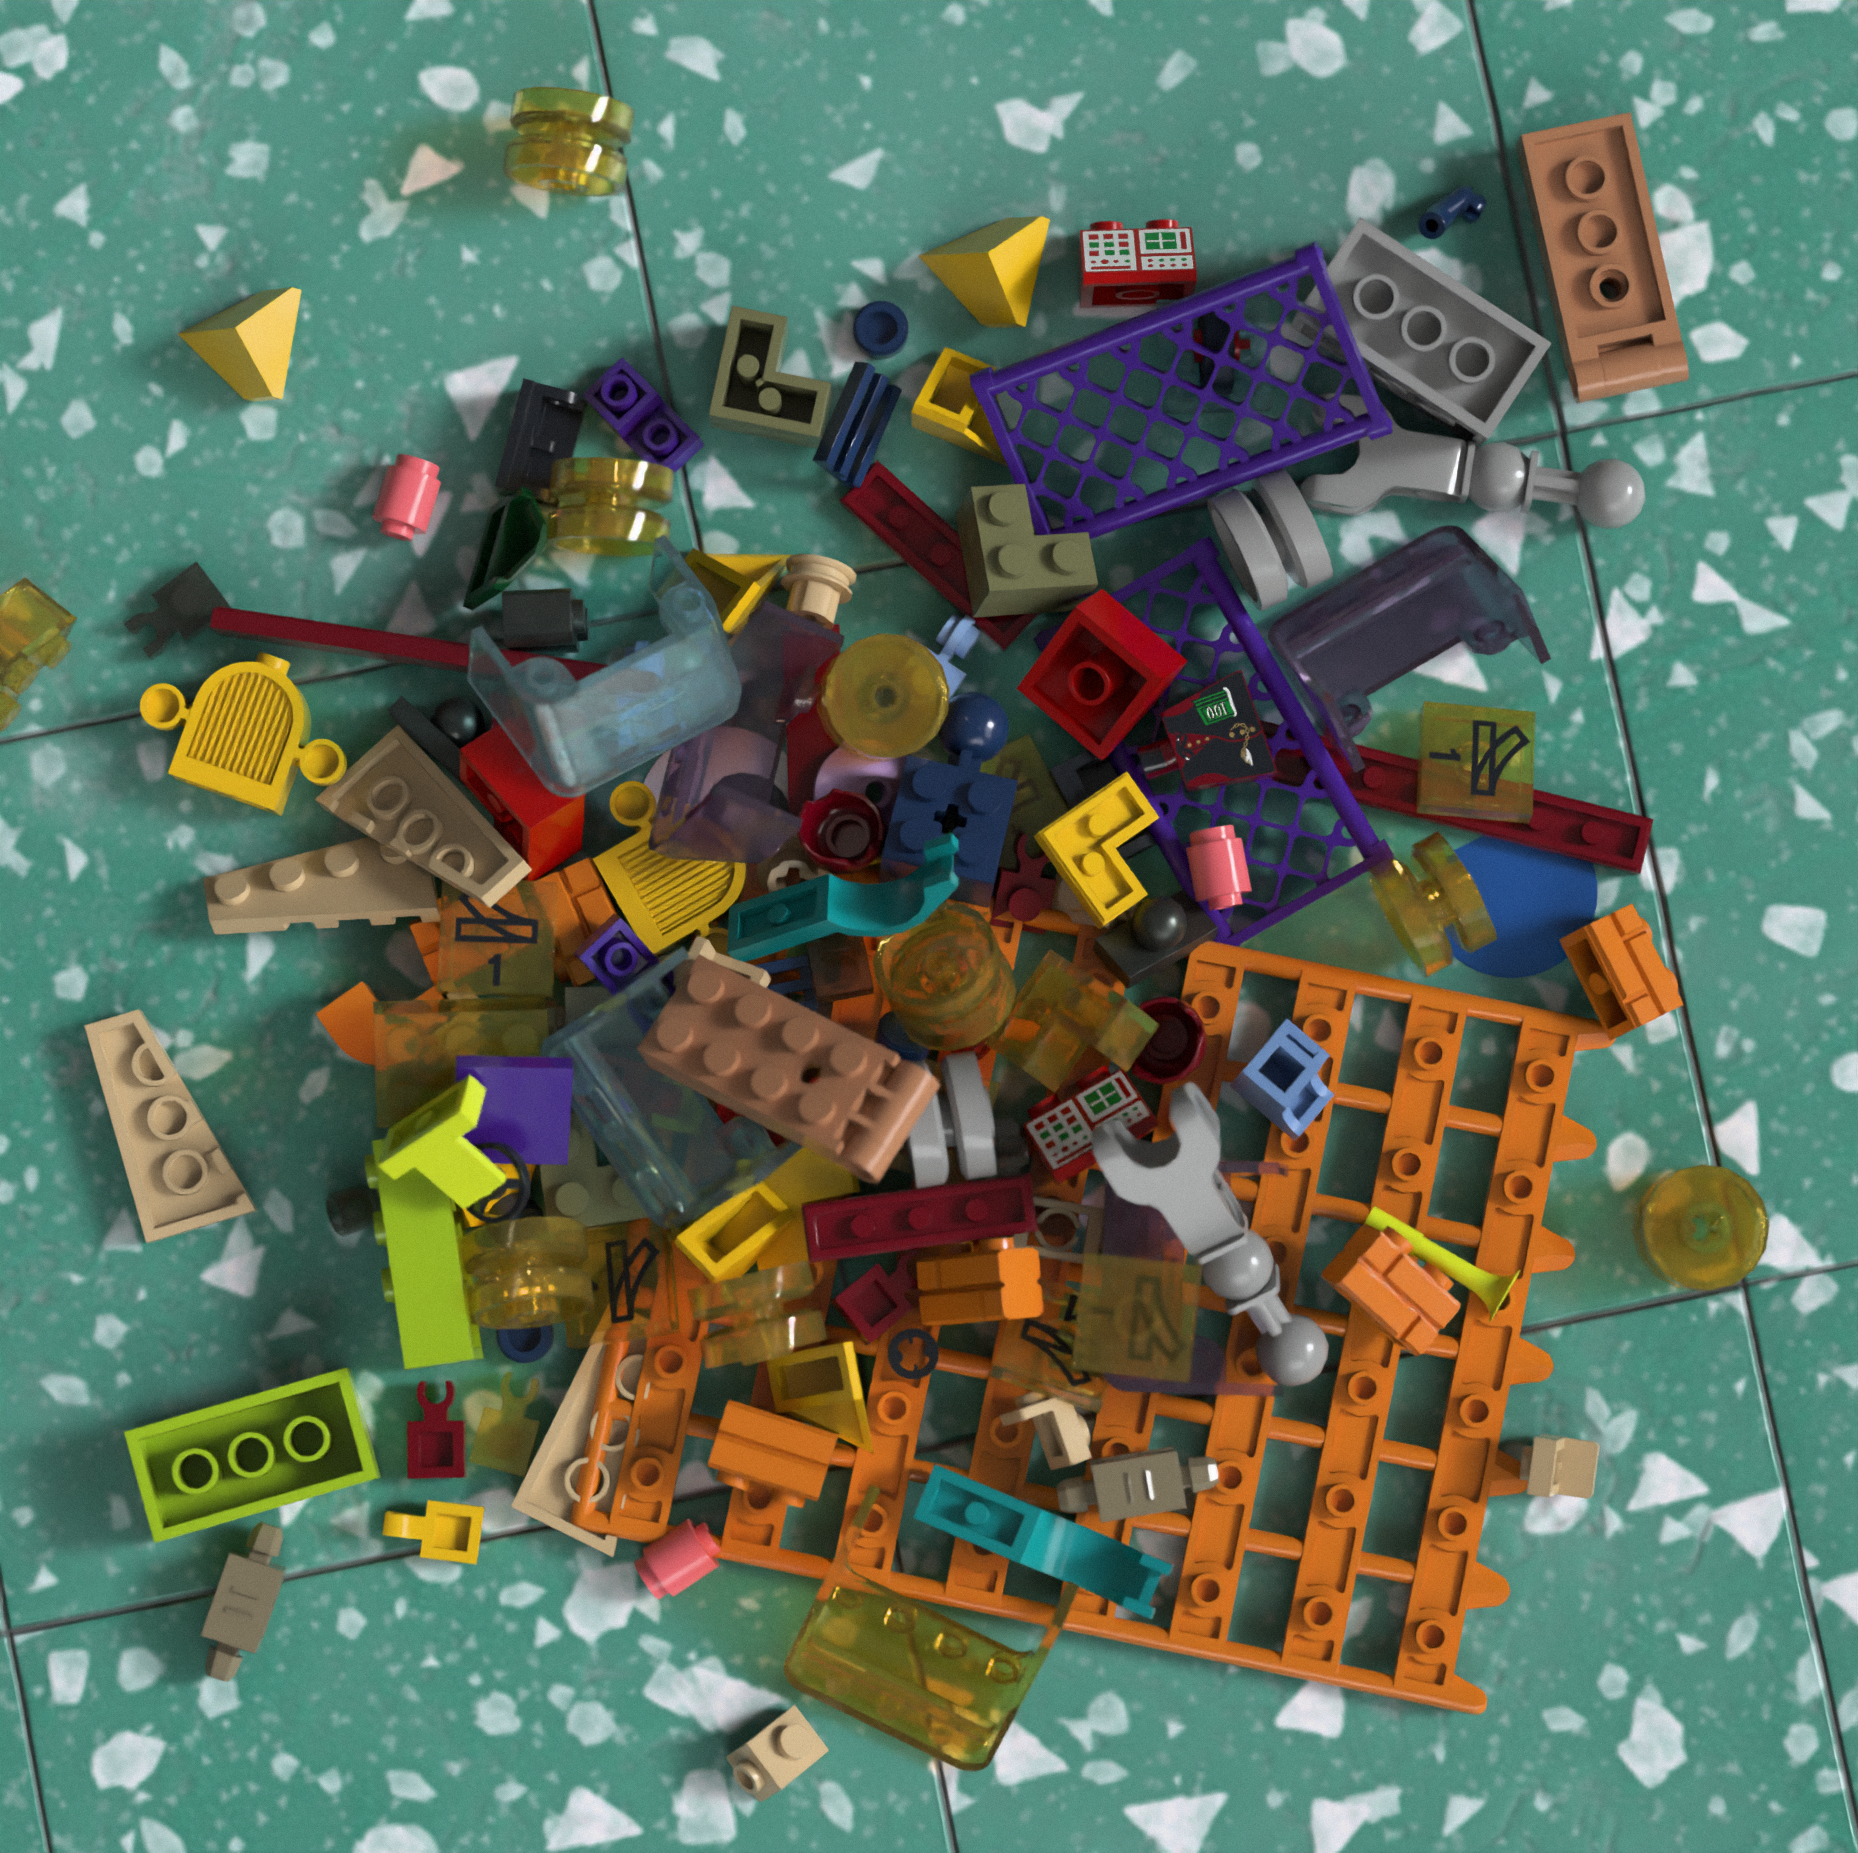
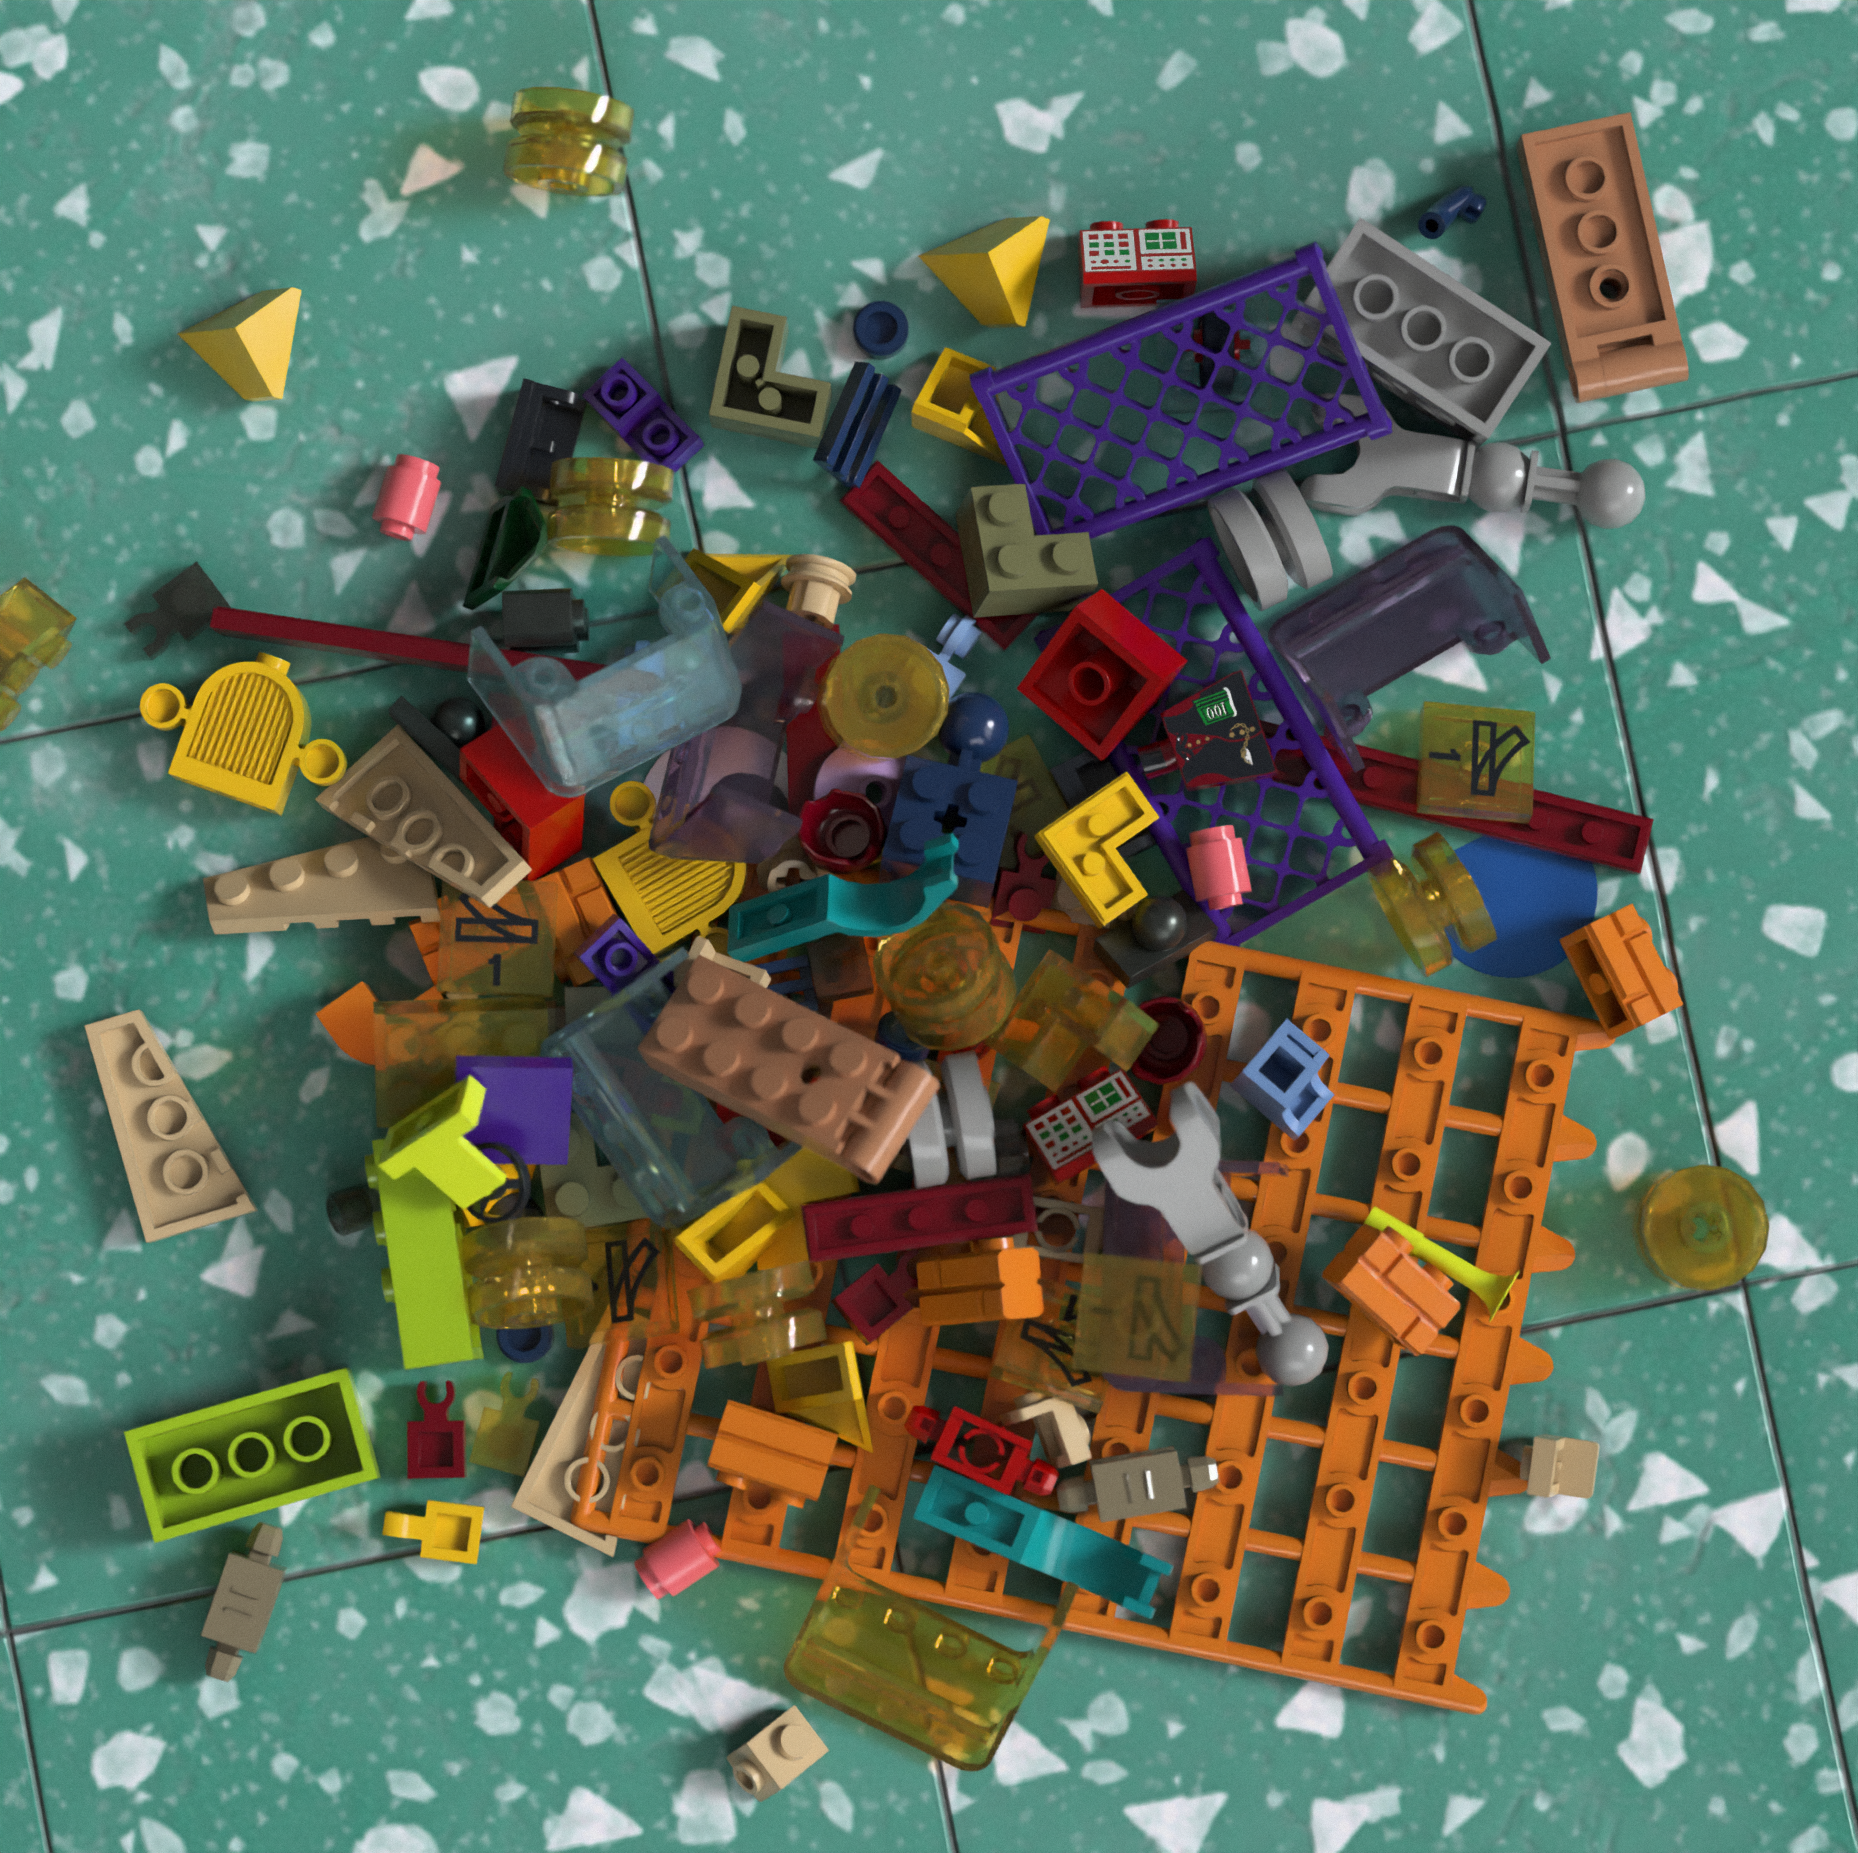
(895, 1356): black bush -> none
(1036, 1475): none -> red piece

